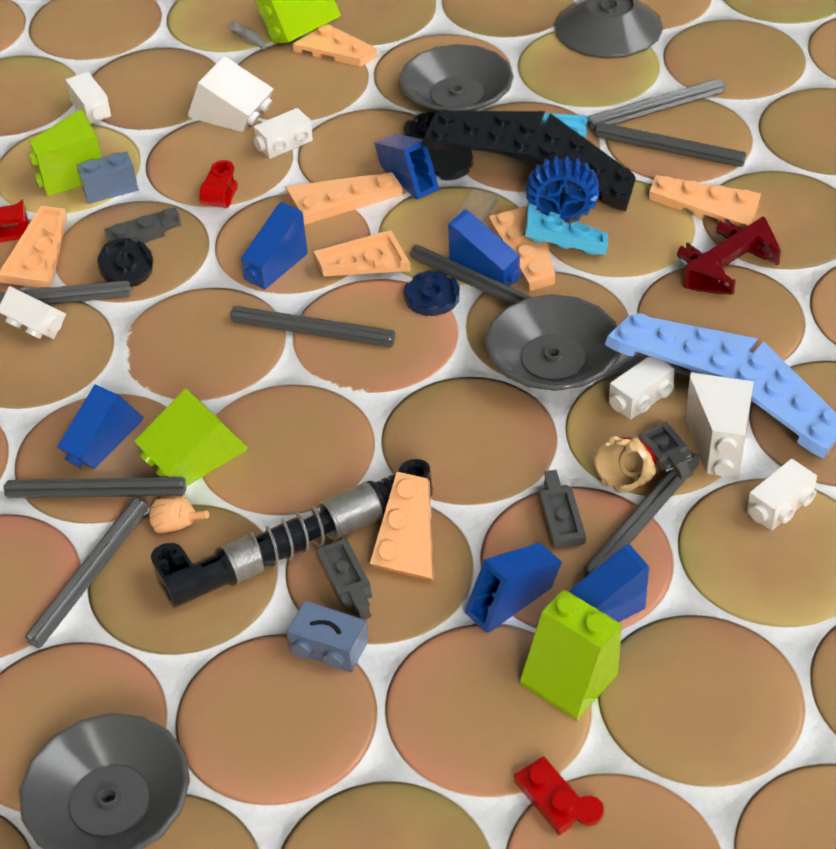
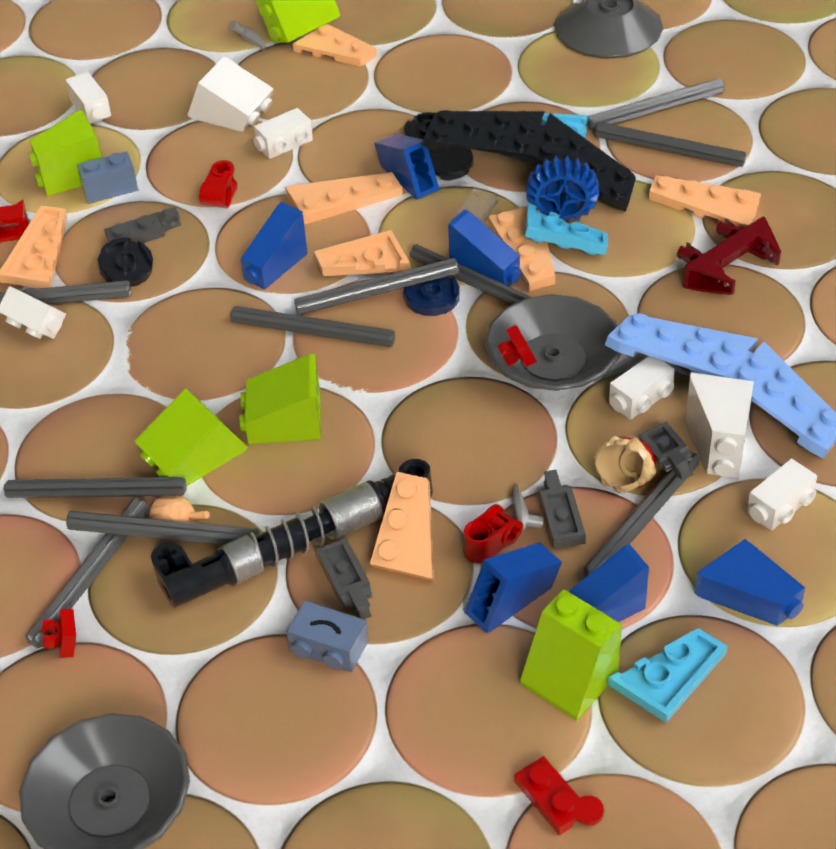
(63, 633): none -> red tile
(98, 428): blue slope -> none
(156, 528): none -> dark grey axle
(283, 403): none -> lime slope
(376, 286): none -> dark grey axle
(456, 78): dark grey dish -> none
(490, 534): none -> red piece
(516, 348): none -> red tile
(521, 511): none -> light grey bar
(672, 675): none -> medium azure wing
(751, 585): none -> blue slope

